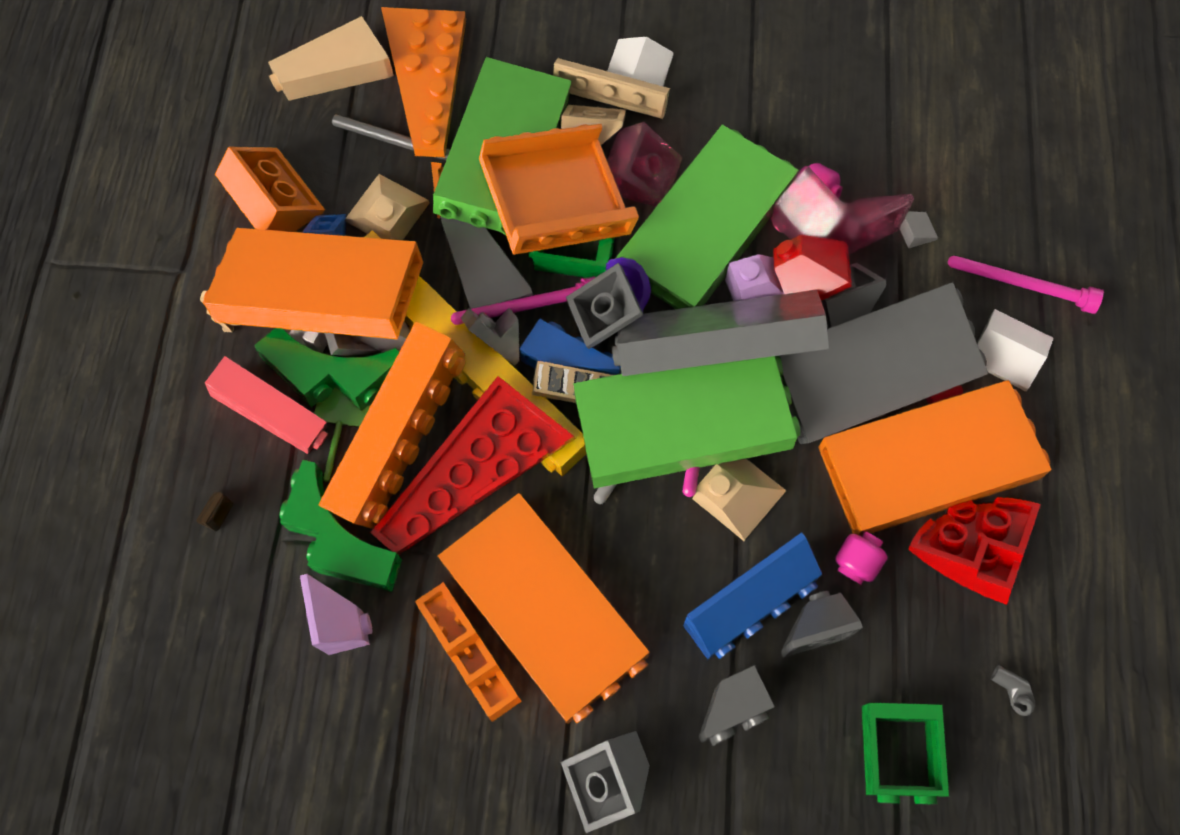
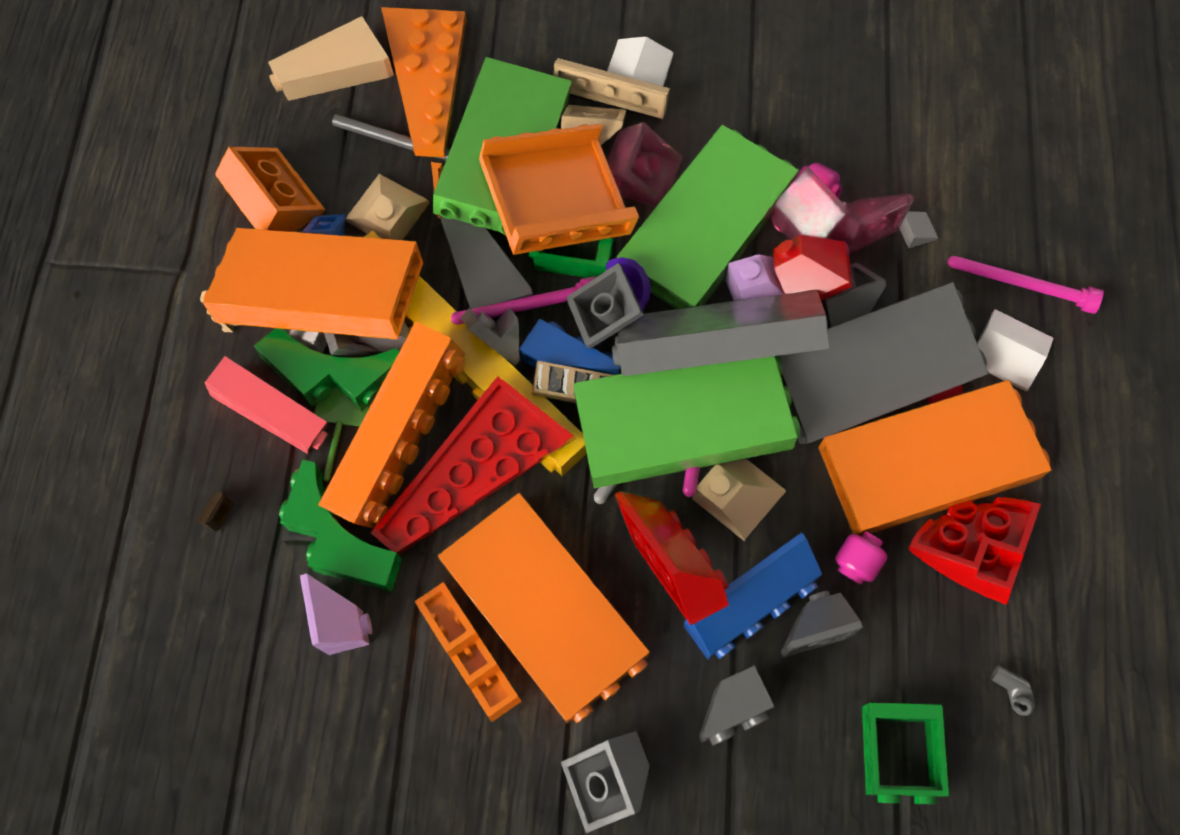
(674, 557): none -> red slope

